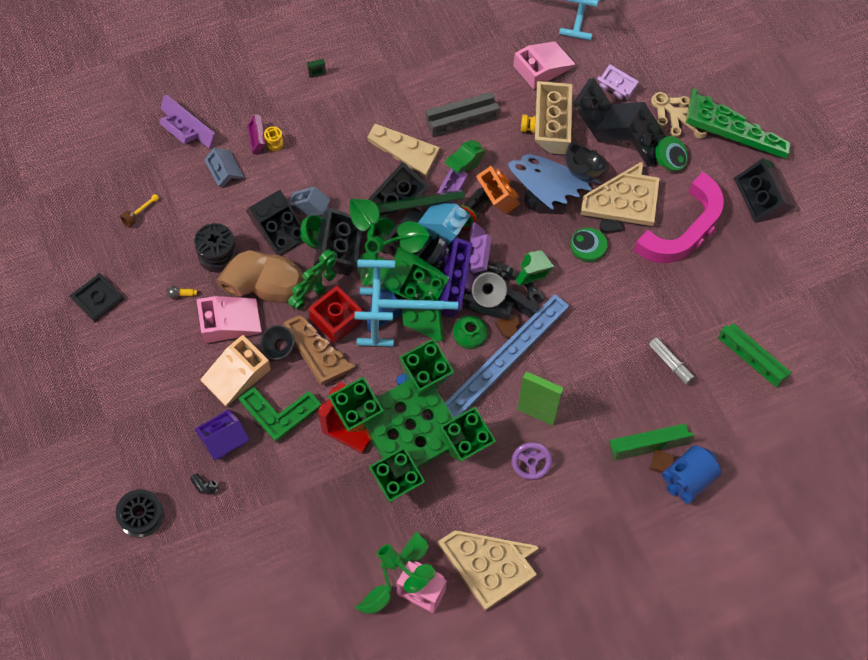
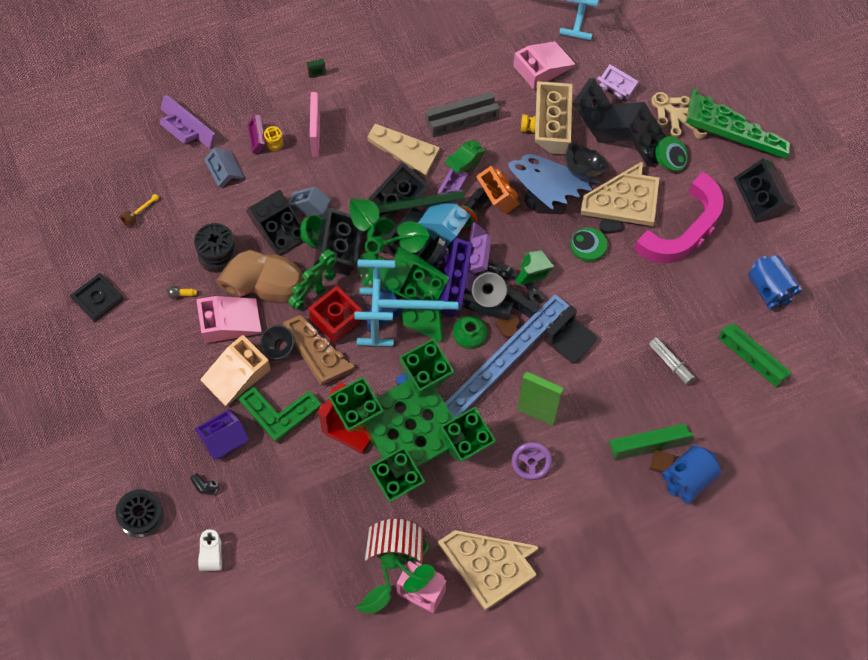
(210, 555): none -> white piece
(314, 124): none -> bright pink tile
(395, 536): none -> sticker
(569, 336): none -> black bracket
(774, 281): none -> blue cylinder

